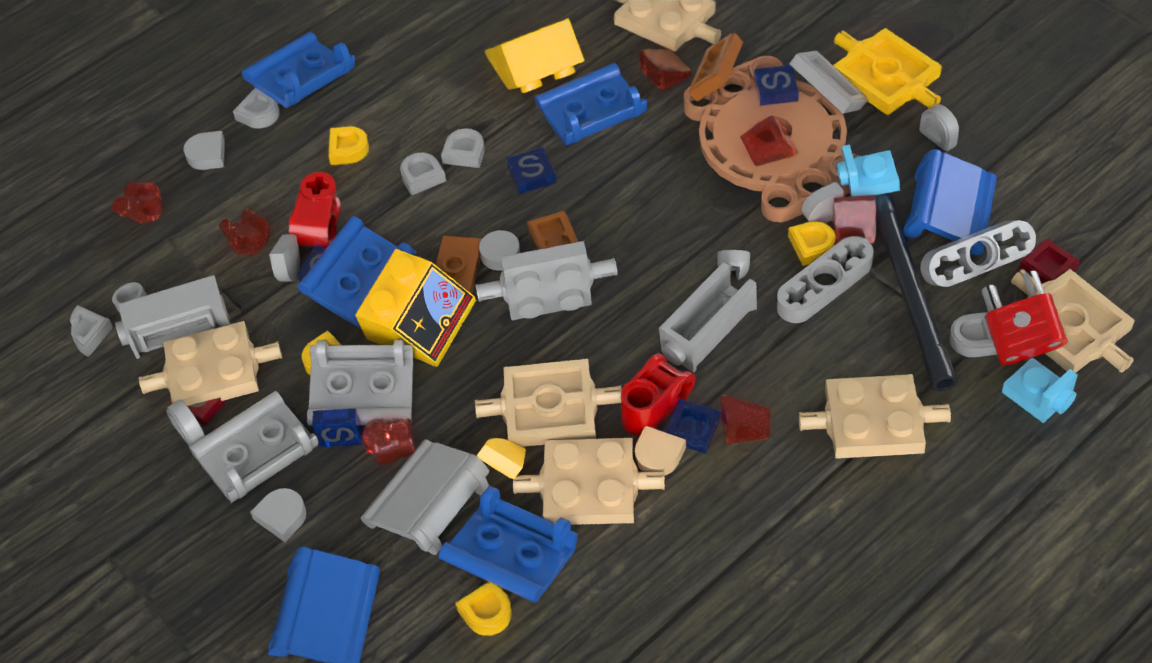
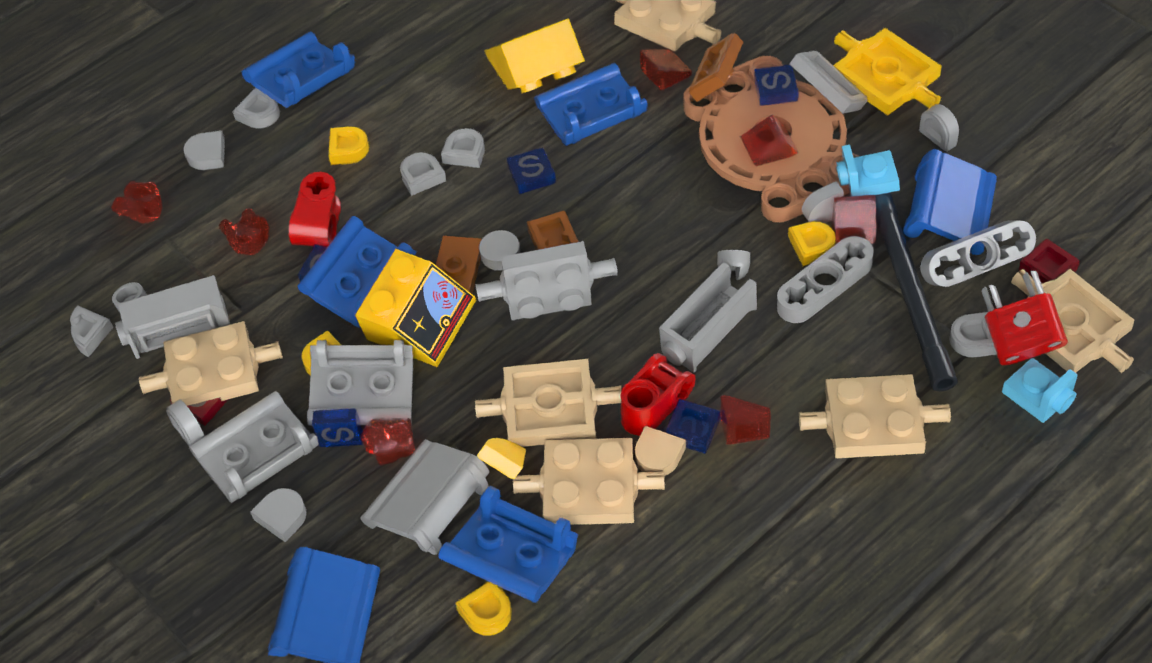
(286, 258): light grey tile -> none

